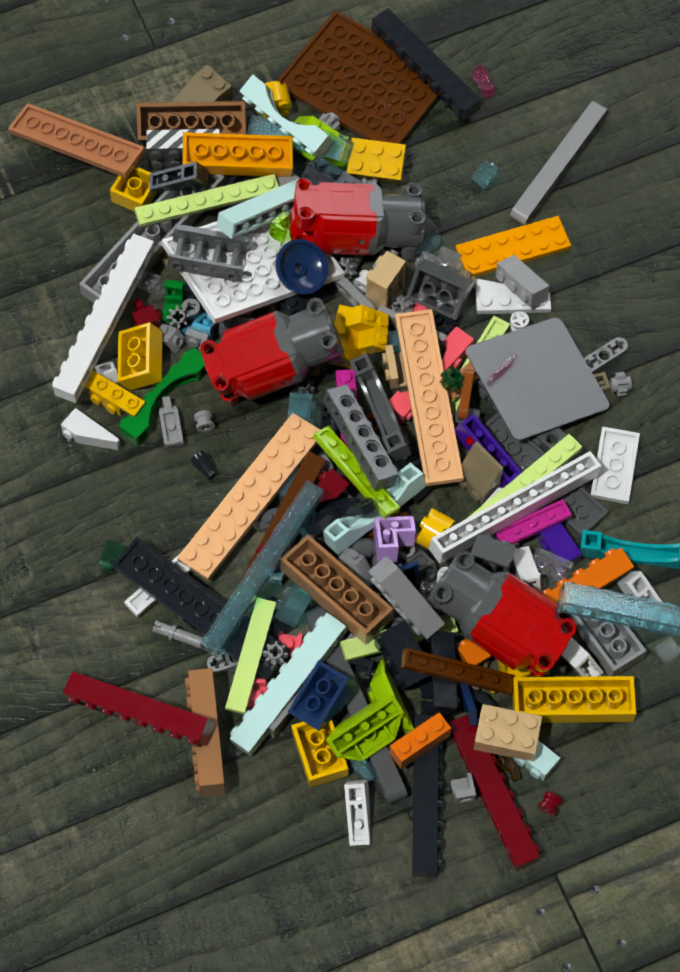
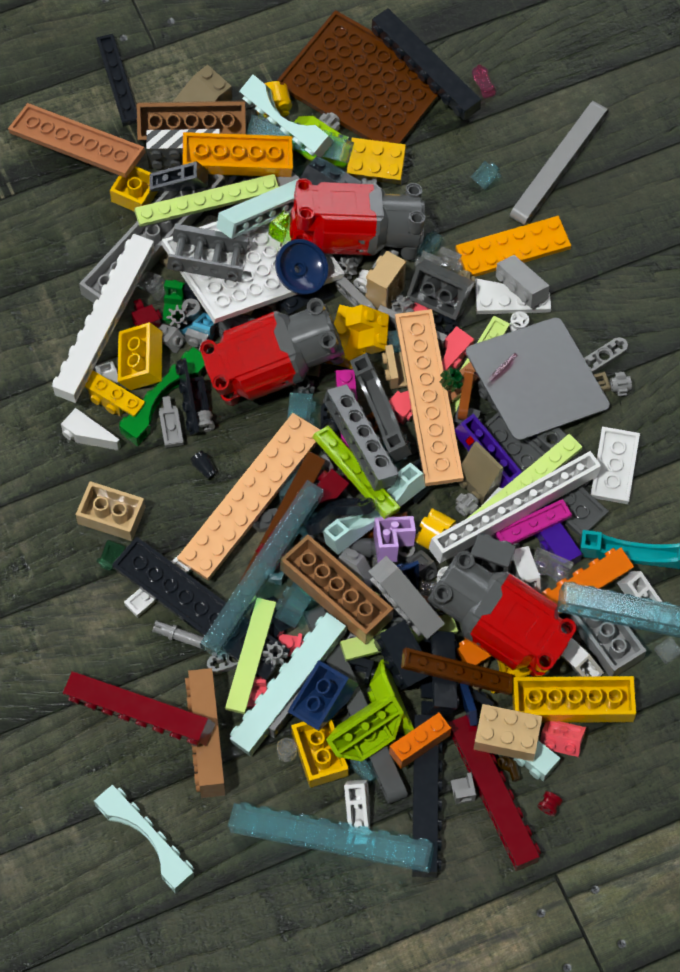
(110, 511): none -> tan brick
(117, 79): none -> black tile
(118, 809): none -> light aqua arch
(193, 395): none -> black bracket
(285, 745): none -> clear wheel
(331, 837): none -> clear light blue brick
(466, 504): none -> light grey gear
(563, 737): none -> coral bracket

